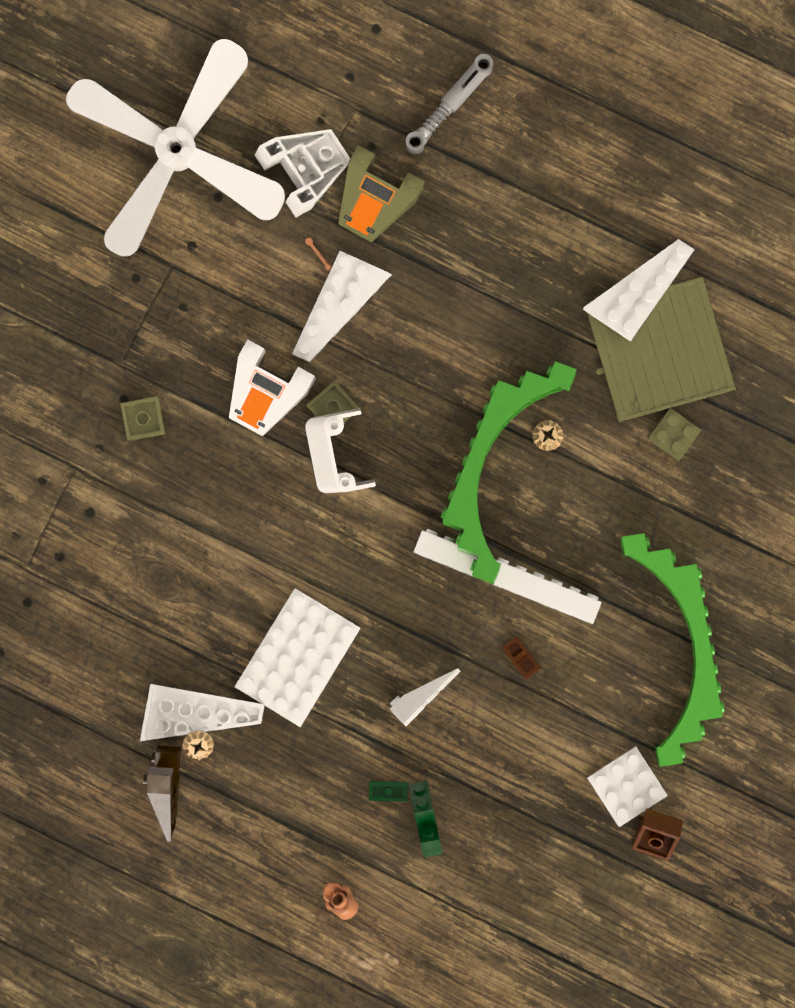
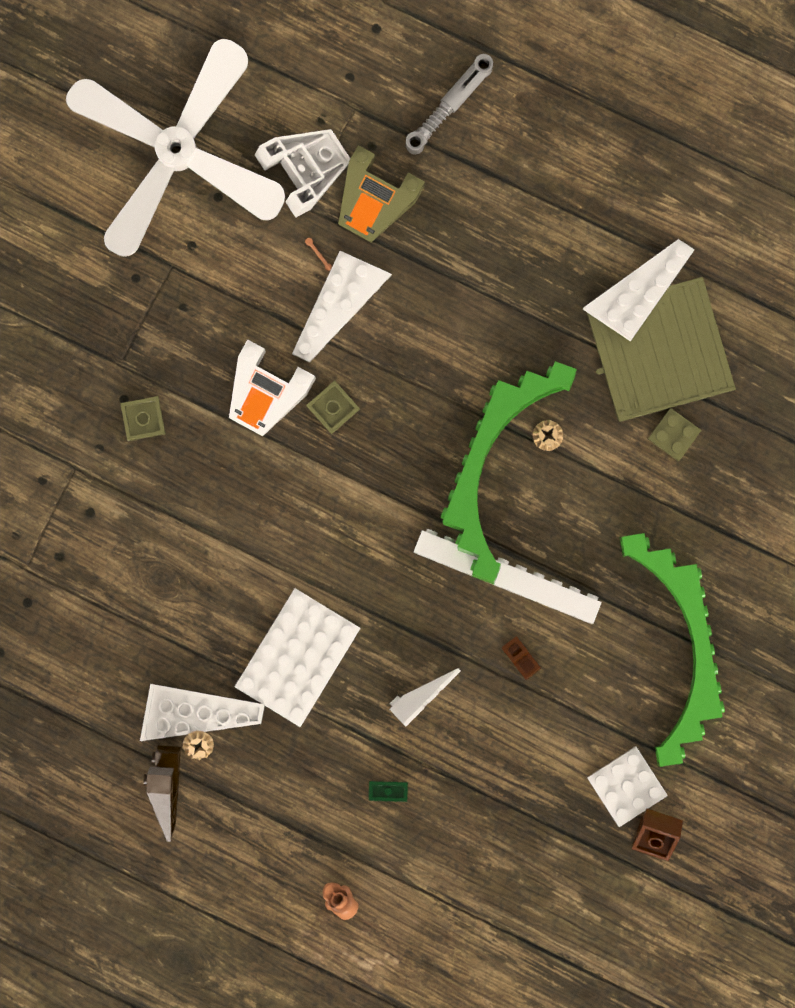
(318, 434): white windscreen -> none
(425, 819): dark green arch -> none

